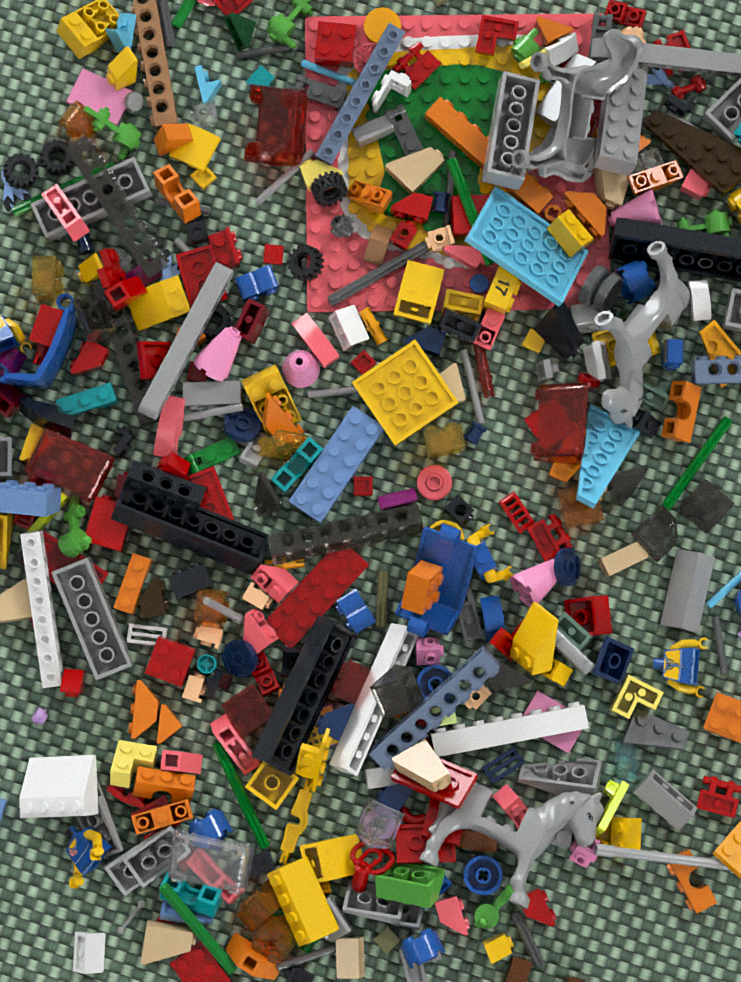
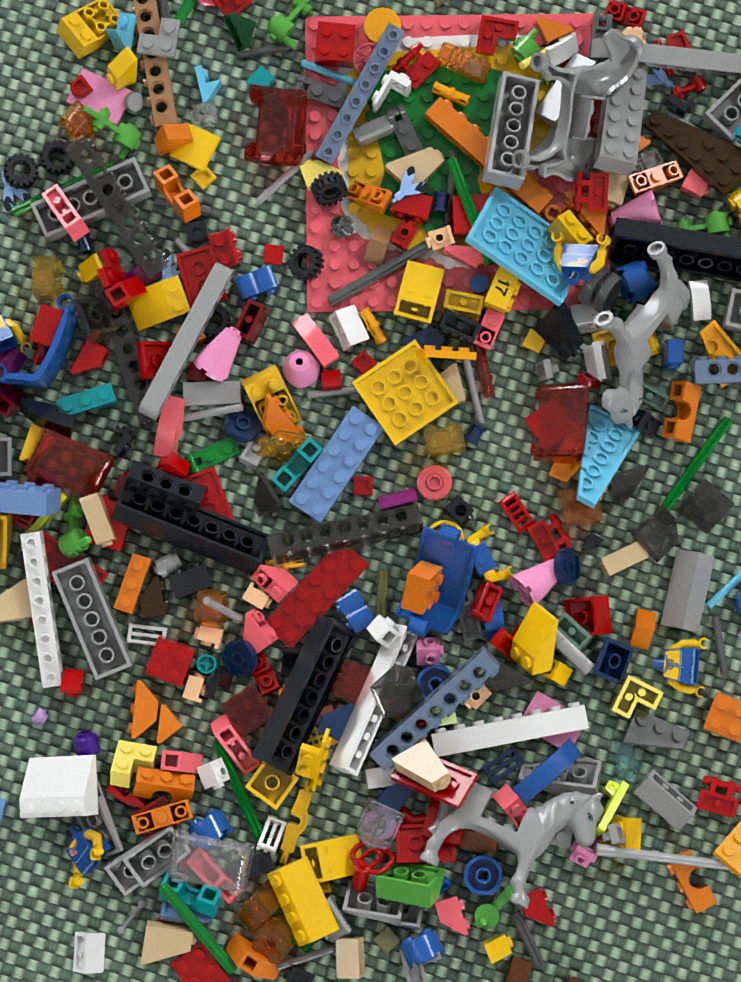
(80, 87): none -> red tile
(86, 743): none -> dark purple head
(98, 519): none -> tan slope
(164, 44): none -> light grey plate
(167, 564): none -> light grey brick
(213, 774): none -> white brick
(267, 847): none -> white tile
(331, 379): none -> red tile
(383, 630): none -> white brick
(407, 189): none -> light blue piece
(446, 352): none -> light orange wing
(451, 94): none -> light orange pin
(463, 62): none -> clear orange beam
(485, 601): none -> red slope
(547, 771): none -> blue slope
(579, 260): none -> torso
(591, 541): none -> black slope
(598, 192): none -> red plate
(615, 834): none -> light grey tile
(643, 629): none -> orange slope

